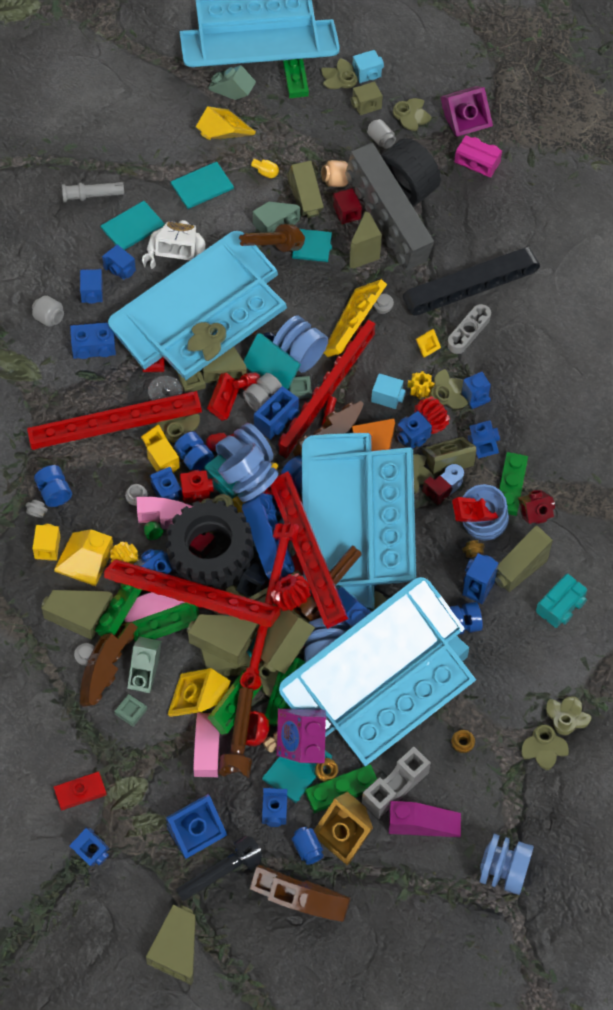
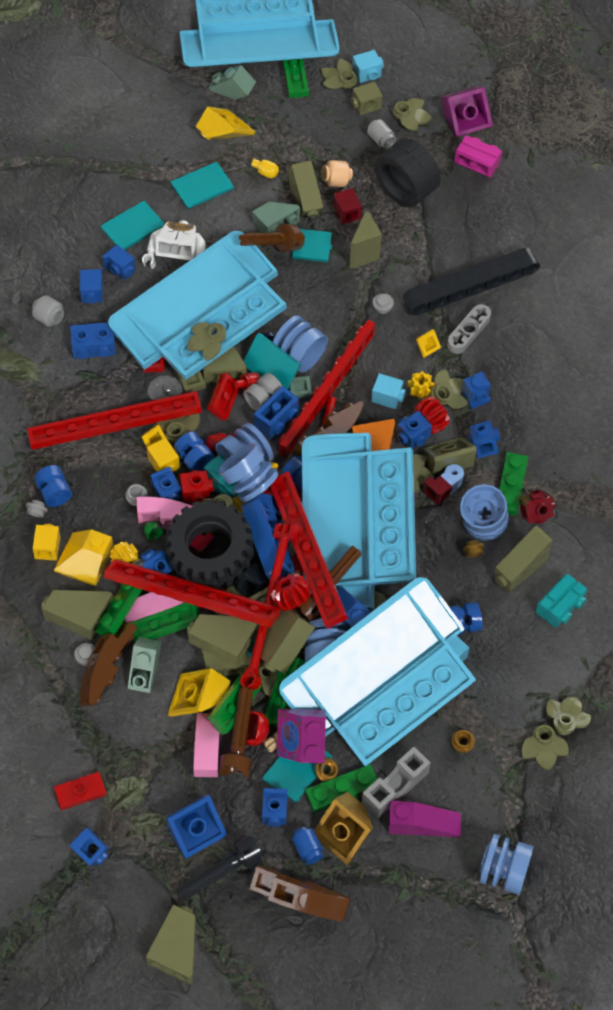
(86, 191): light grey pin -> none
(130, 710): sand green tile -> none
(352, 316): yellow wing -> none
(389, 206): dark grey brick -> none
(471, 510): red slope -> none
(479, 577): blue brick -> none

